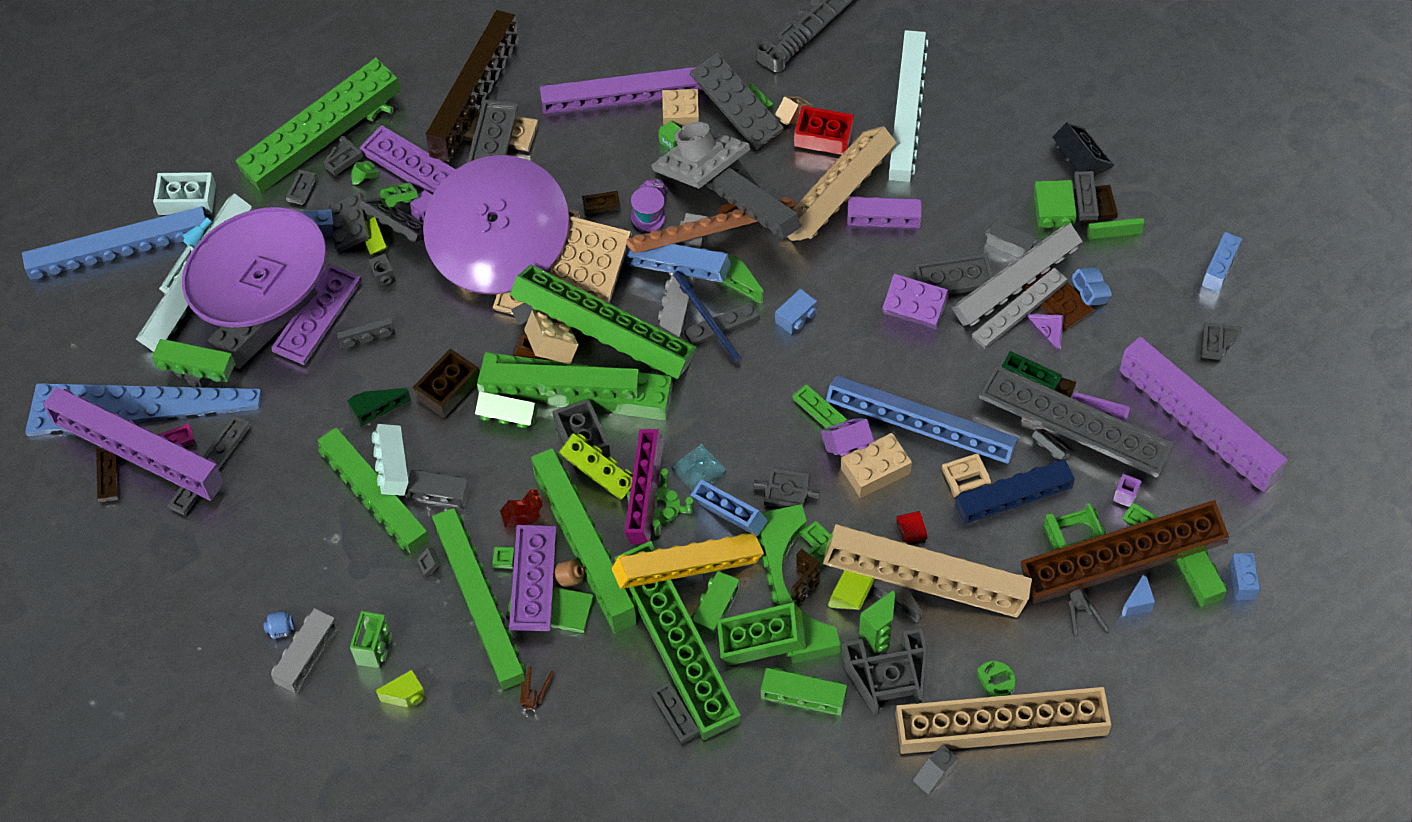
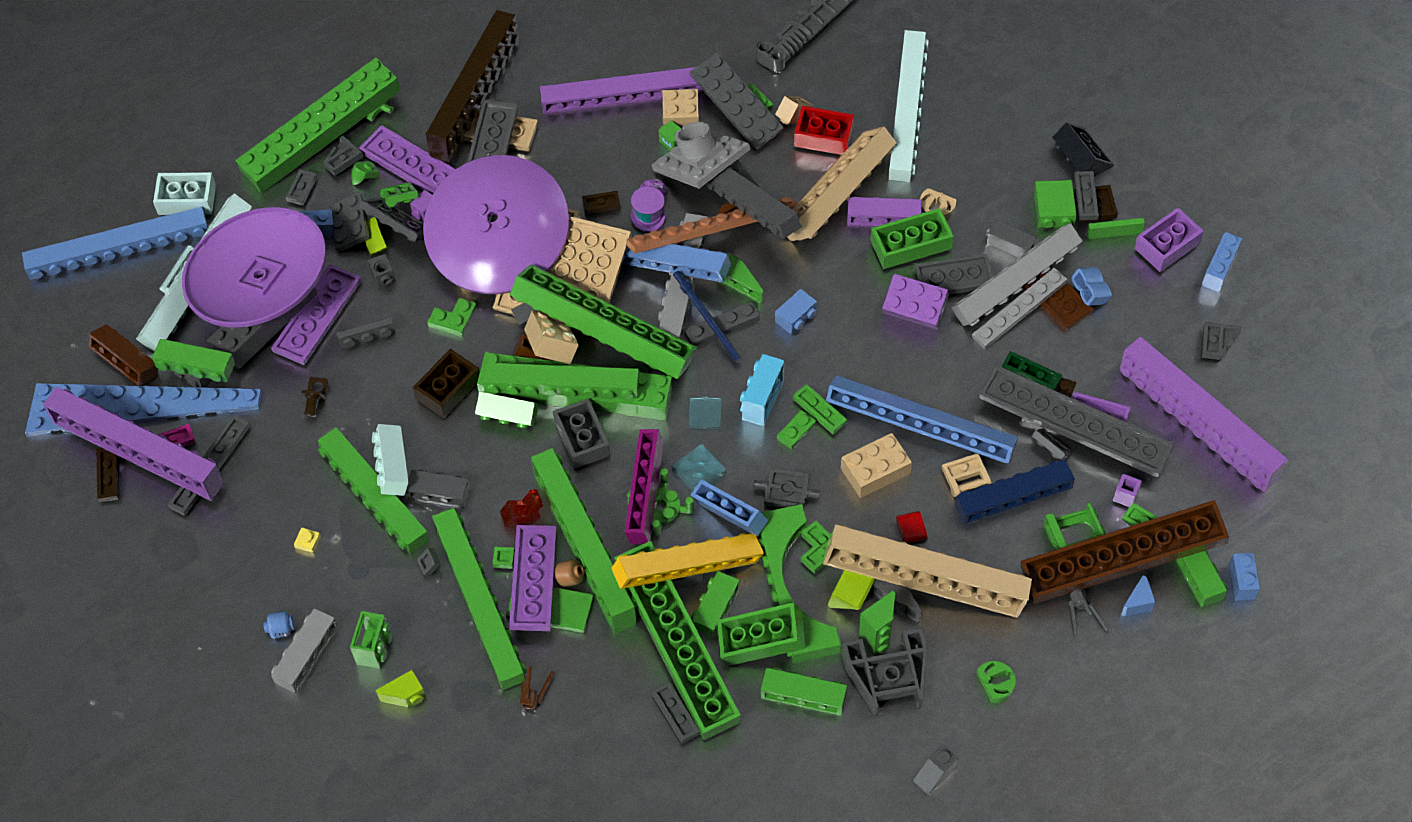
(122, 355): none -> reddish brown brick
(194, 235): medium azure cone -> none
(307, 540): none -> light yellow plate
(314, 396): none -> dark brown bracket
(374, 404): dark green slope -> none
(454, 321): none -> bright green plate
(596, 466): lime brick -> none
(705, 413): none -> clear light blue piece
(762, 389): none -> medium azure brick
(796, 429): none -> bright green plate
(809, 572): dark brown bracket -> none
(847, 436): medium lavender brick -> none
(911, 238): none -> bright green brick
(930, 197): none -> tan piece
(1003, 720): tan brick -> none
(1050, 326): medium lavender tile -> none
(1169, 239): none -> medium lavender brick

